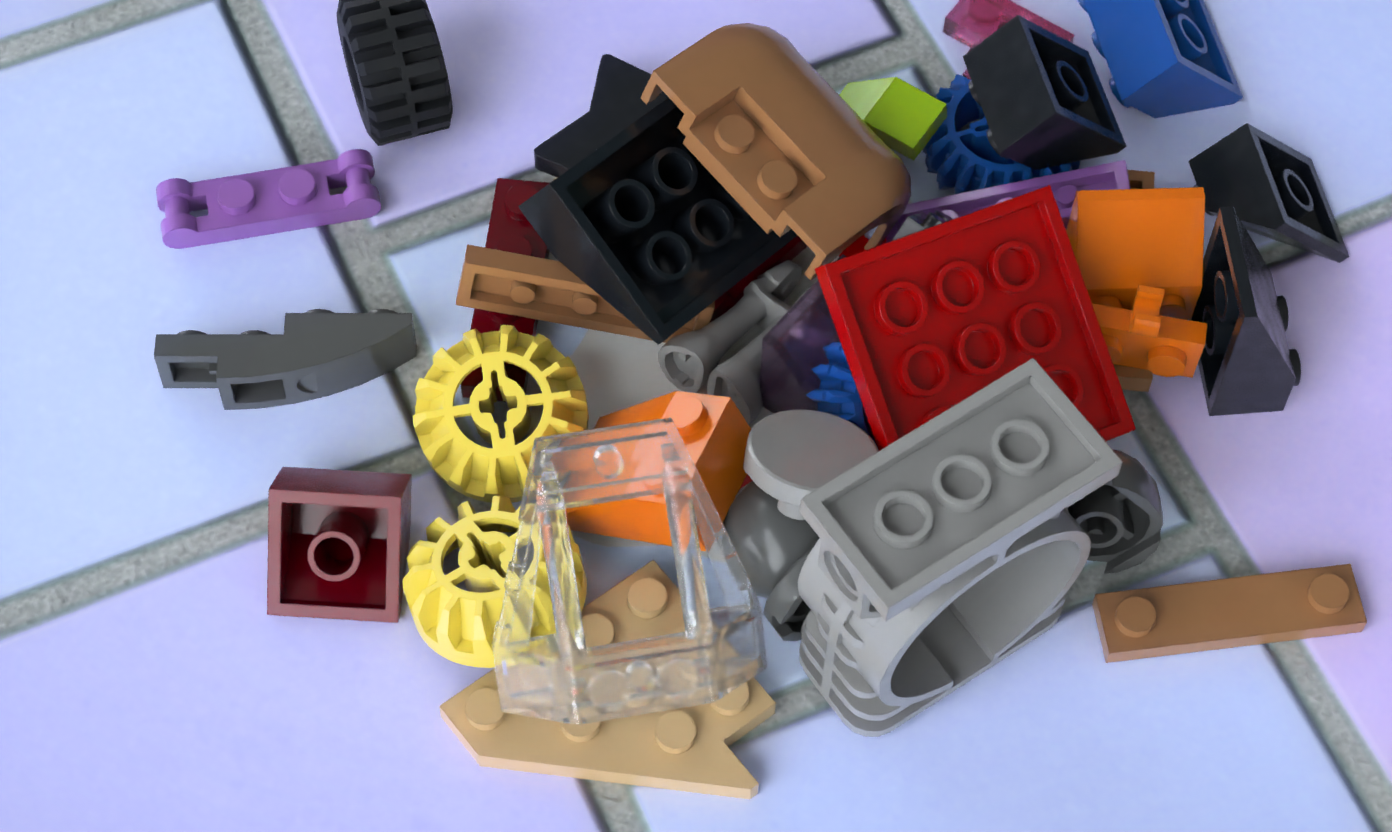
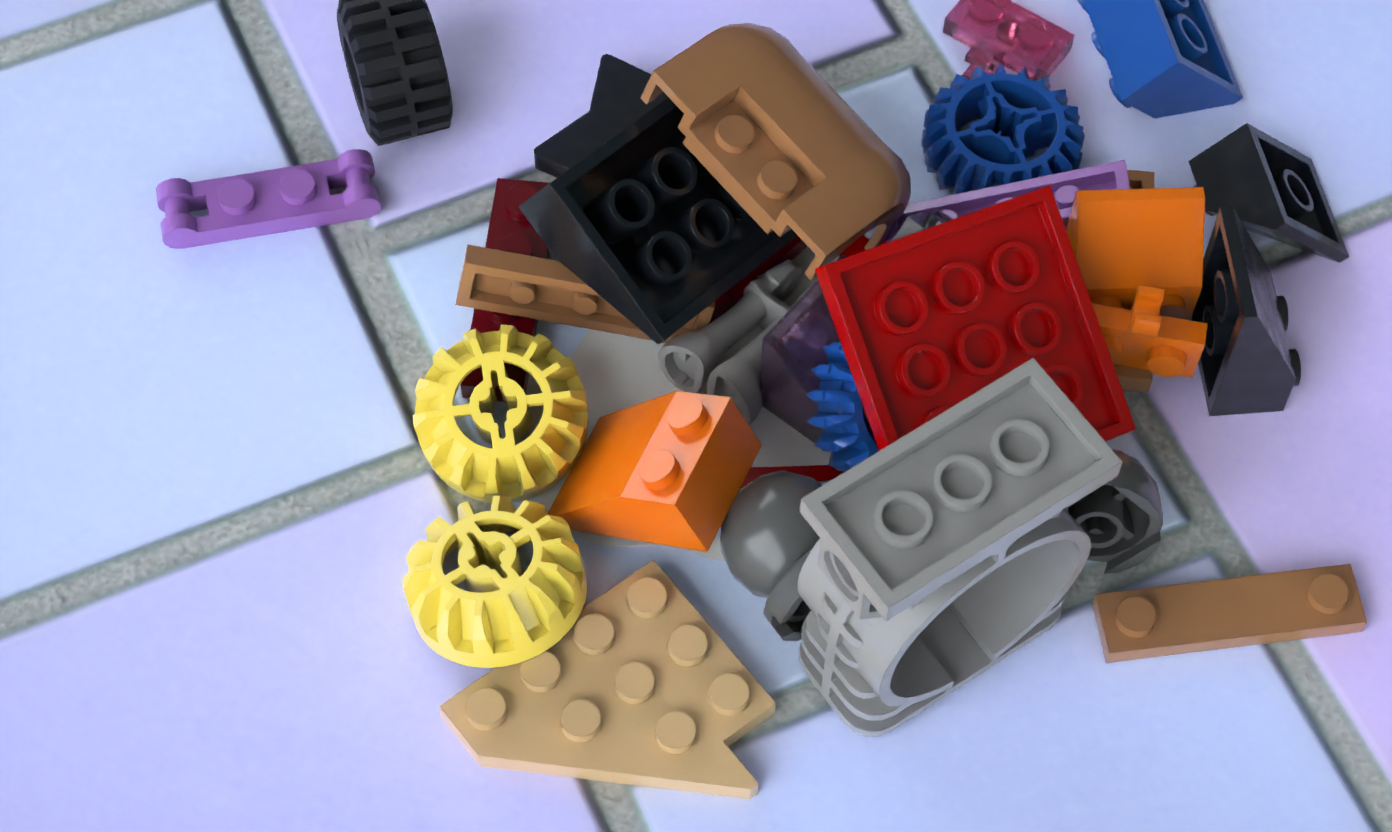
(310, 361): dark grey slope -> none
(338, 544): slope -> none
(578, 685): clear windscreen -> none
(800, 452): light grey tile -> none
(896, 112): lime slope -> none
(1041, 97): black slope -> none

